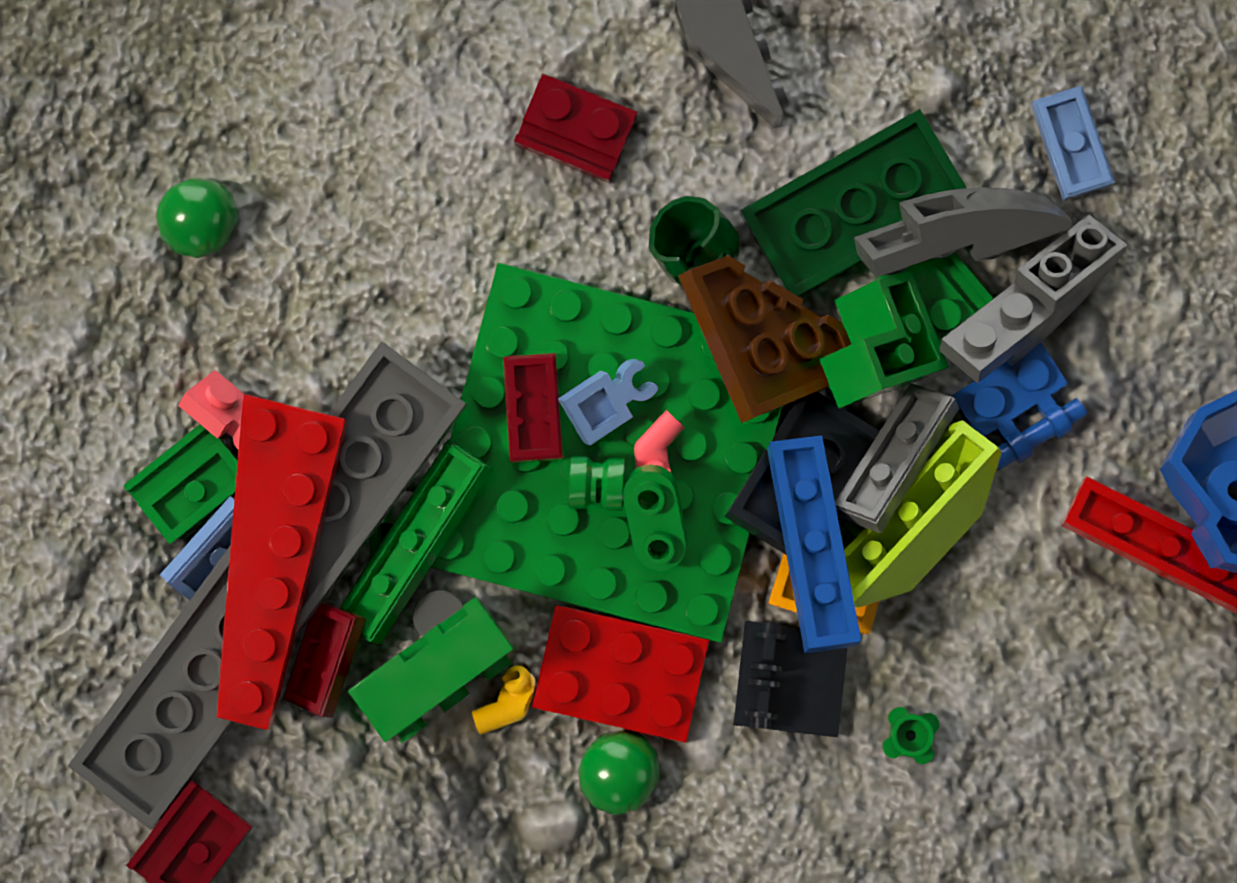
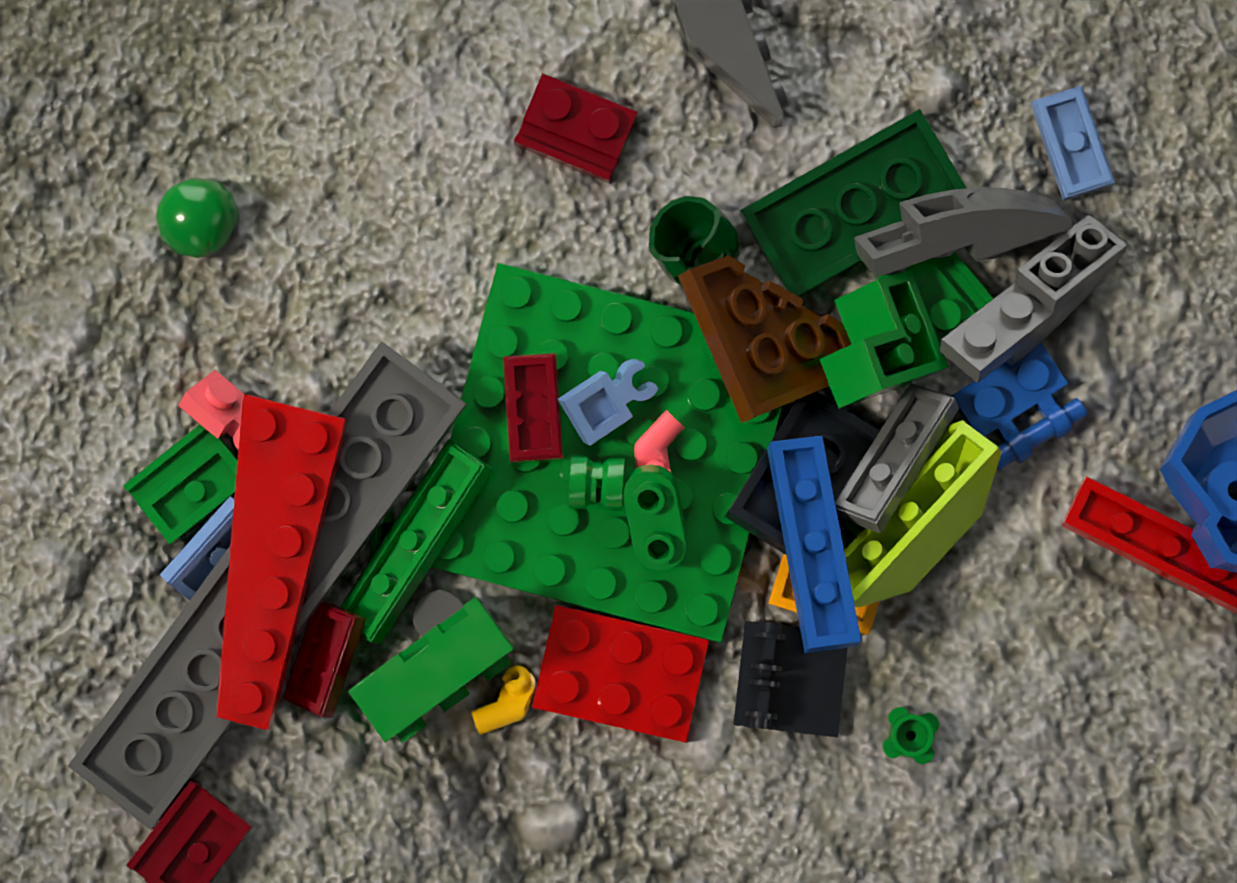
(619, 772): green hair -> none

